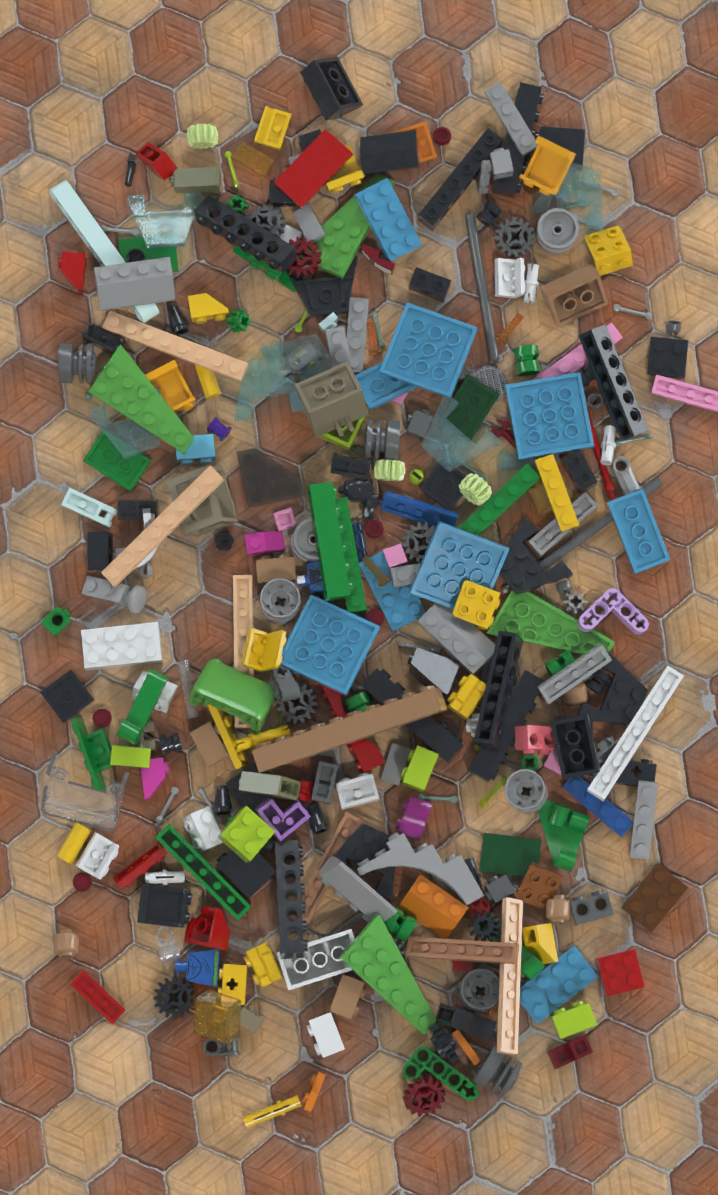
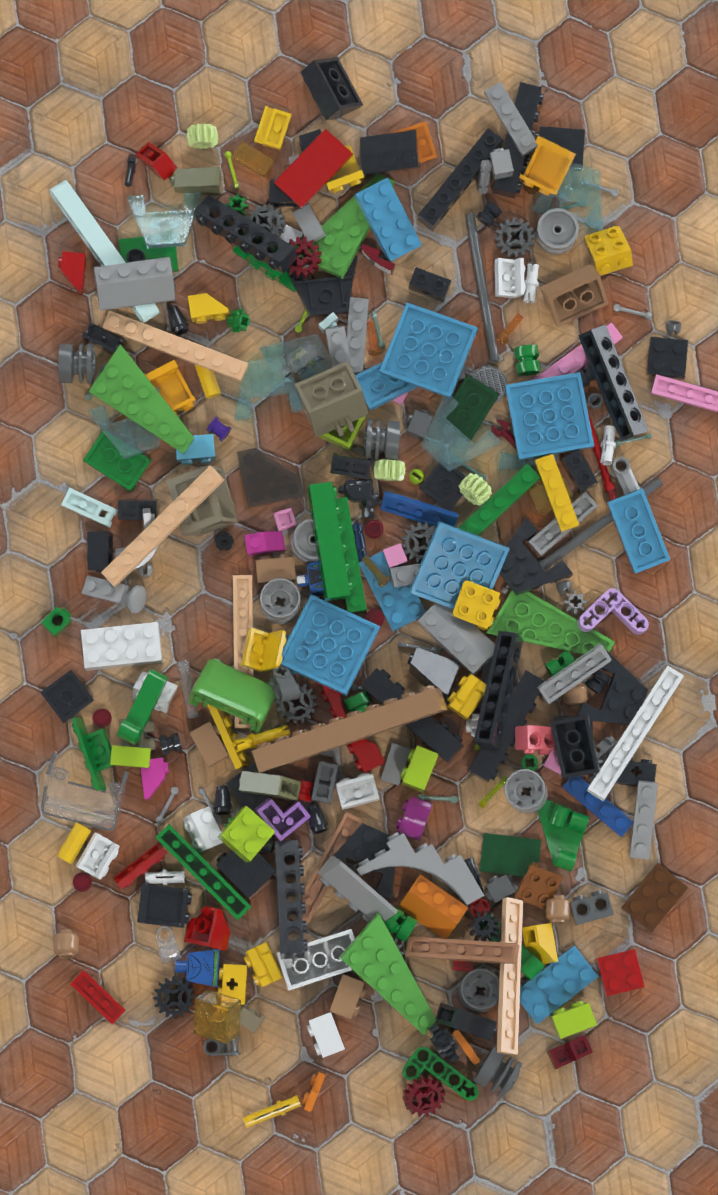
(135, 232): light grey hinge -> none
(441, 136): dark red plate -> none

